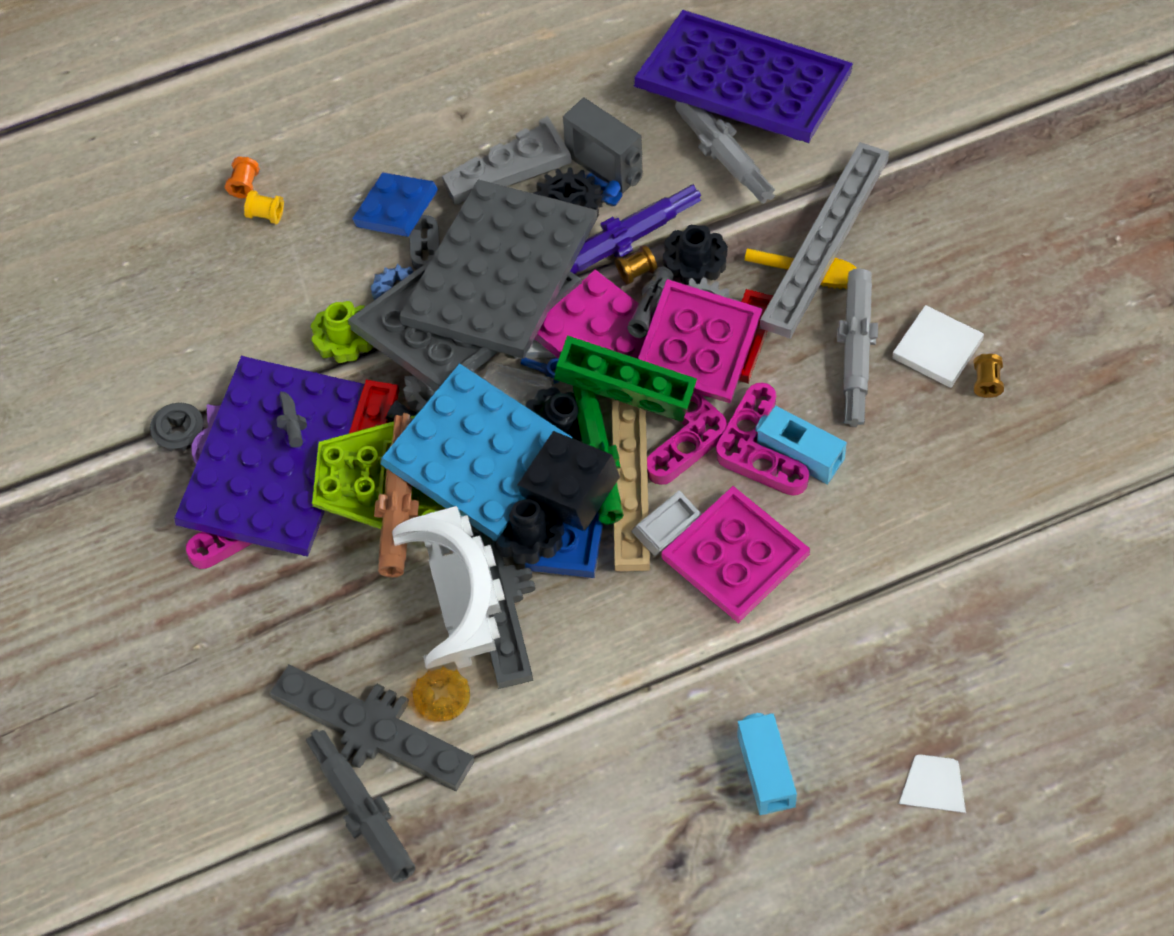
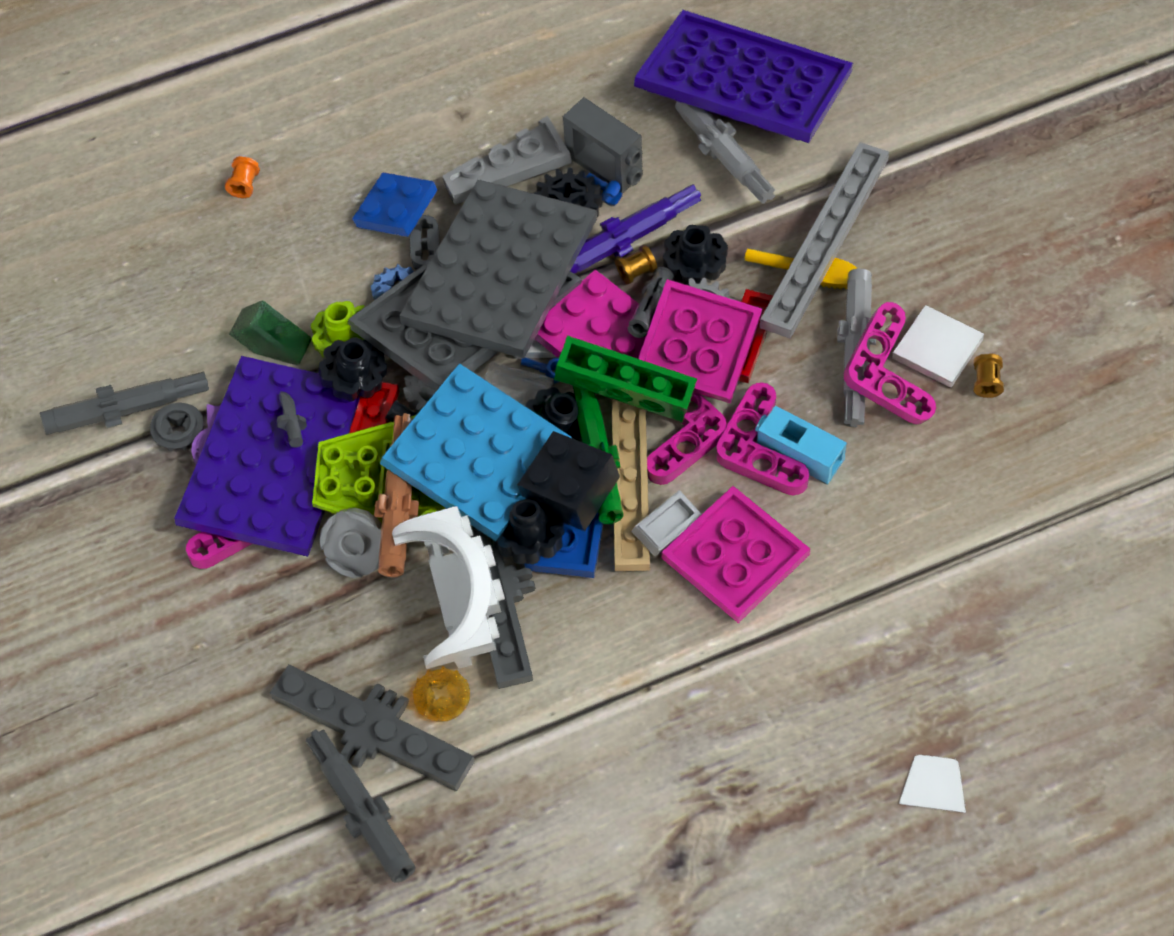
(111, 405): none -> dark grey piece
(263, 207): yellow bush -> none
(270, 333): none -> clear green slope
(352, 369): none -> black plant
(352, 542): none -> light grey tile
(766, 763): medium azure brick -> none
(877, 375): none -> dark pink beam

